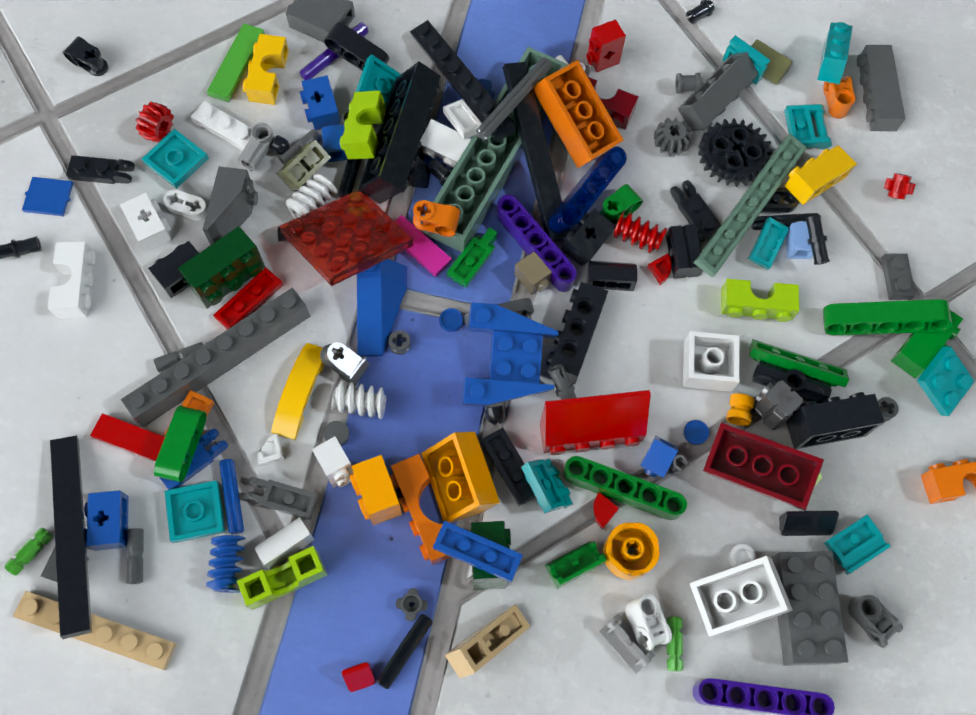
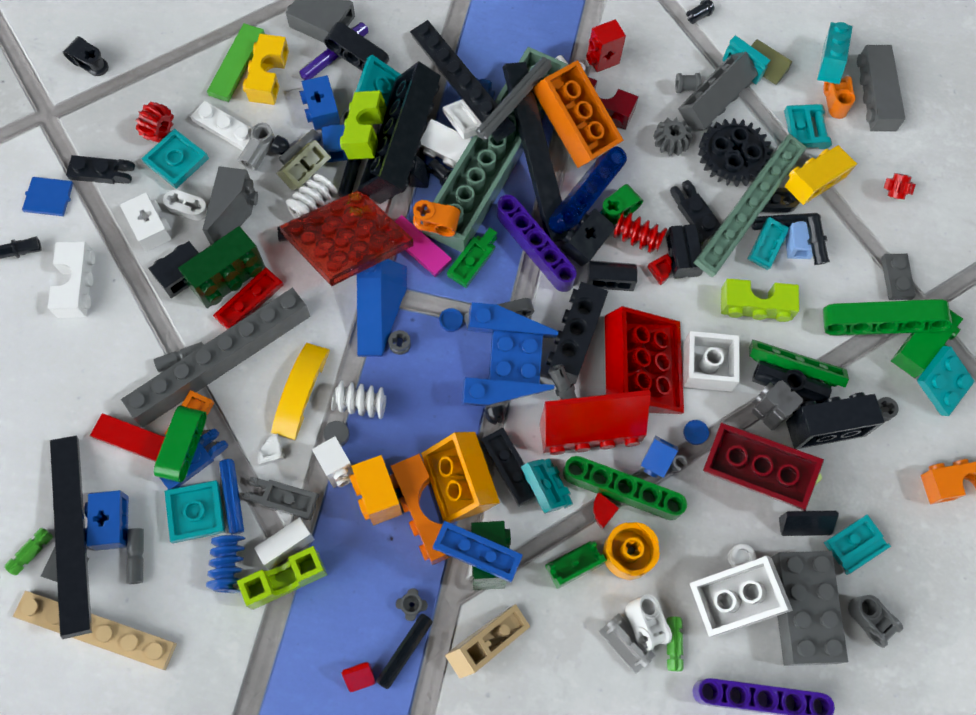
(347, 364): piece -> none
(533, 273): dark tan brick -> none
(644, 355): none -> red slope
(740, 409): light orange wheel -> none

